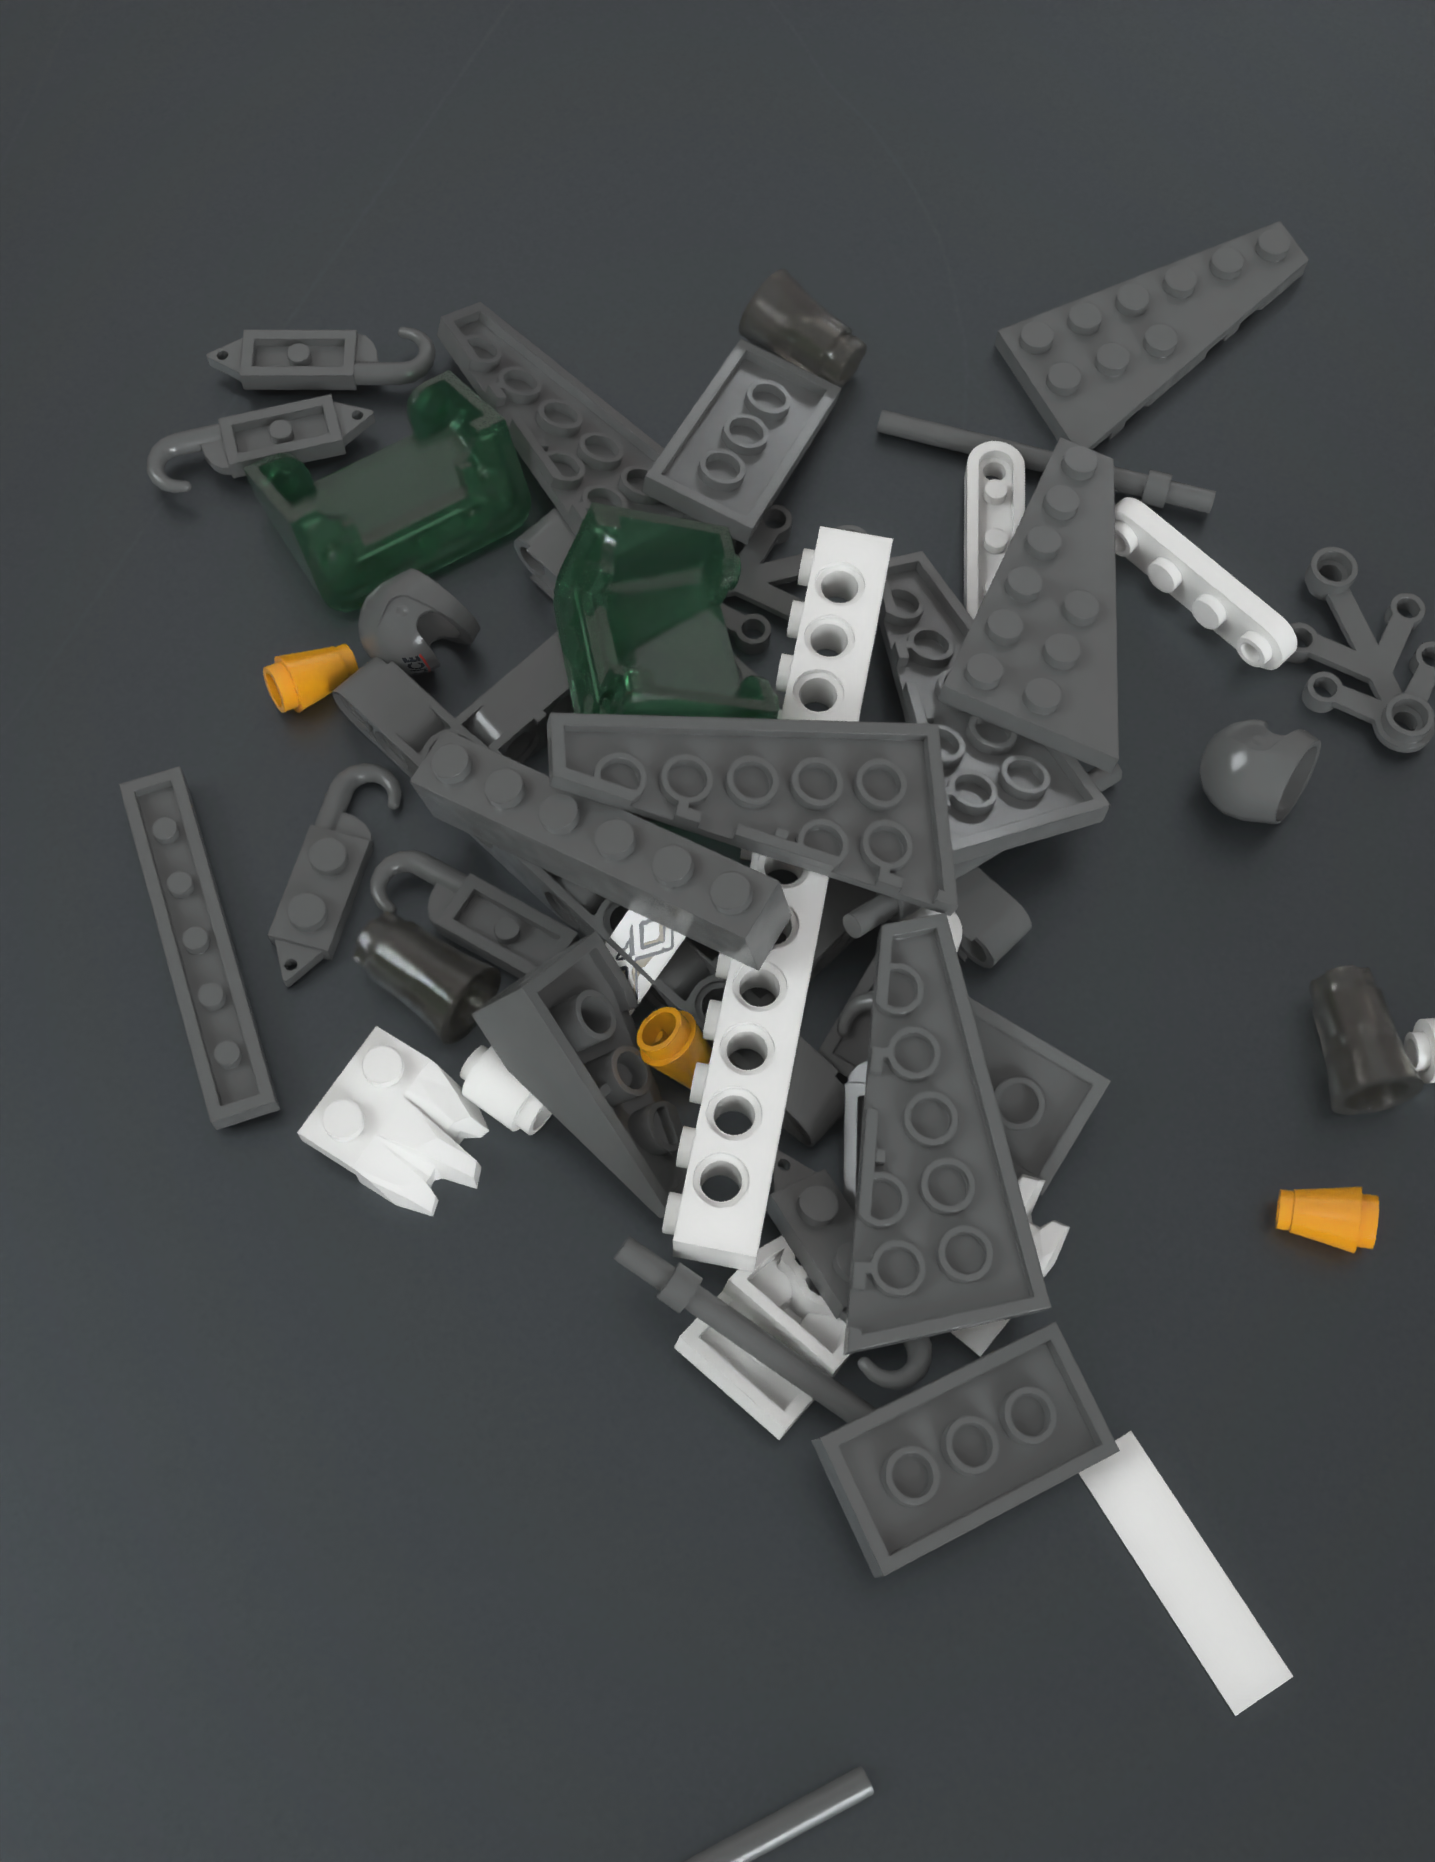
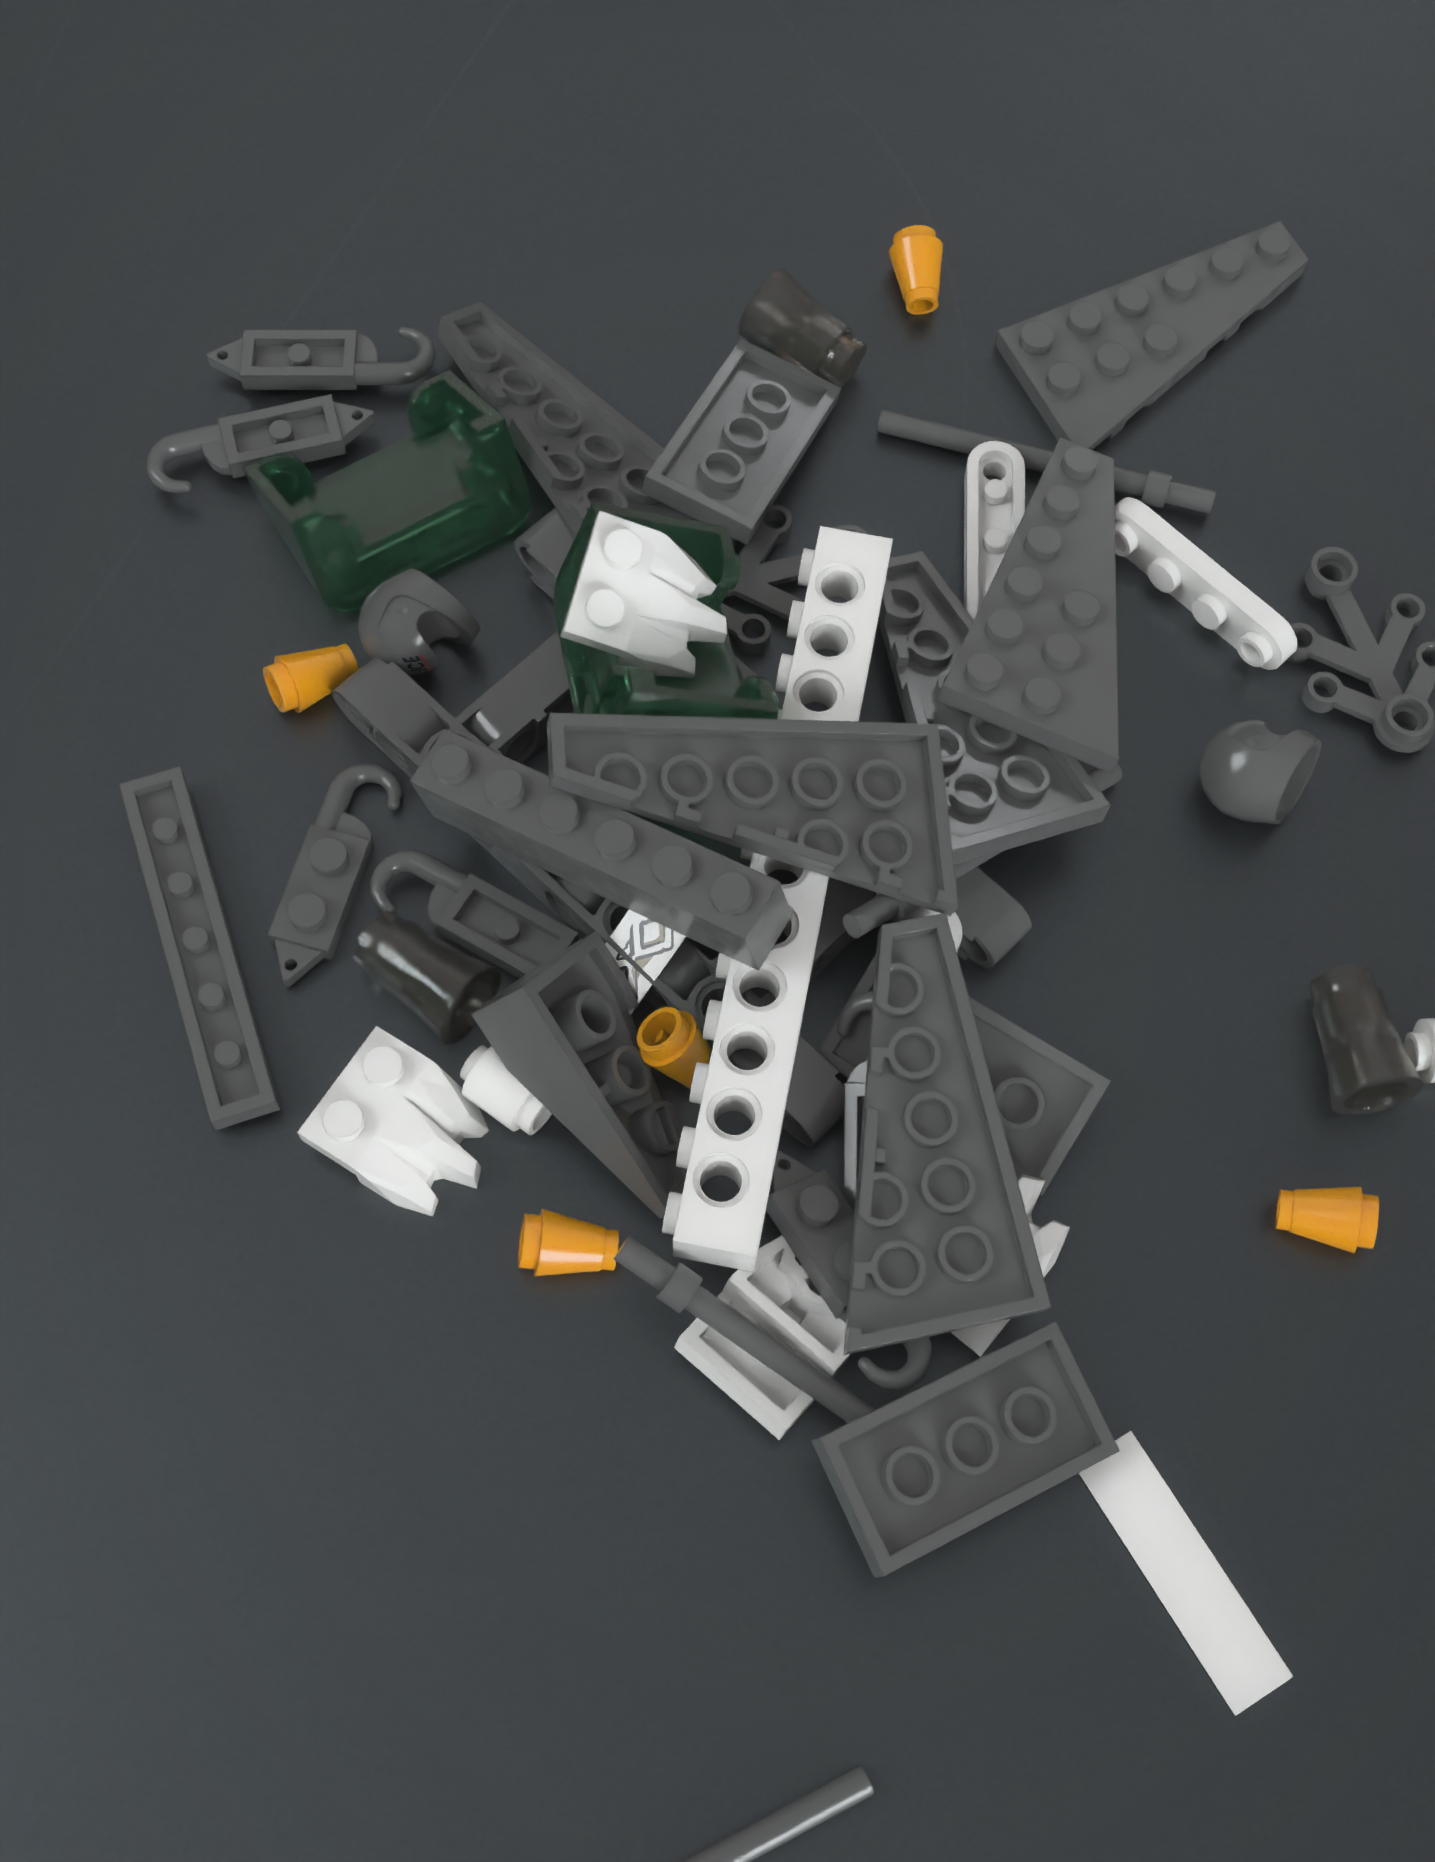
(565, 1245): none -> light orange cone
(641, 599): none -> white plate
(917, 266): none -> light orange cone

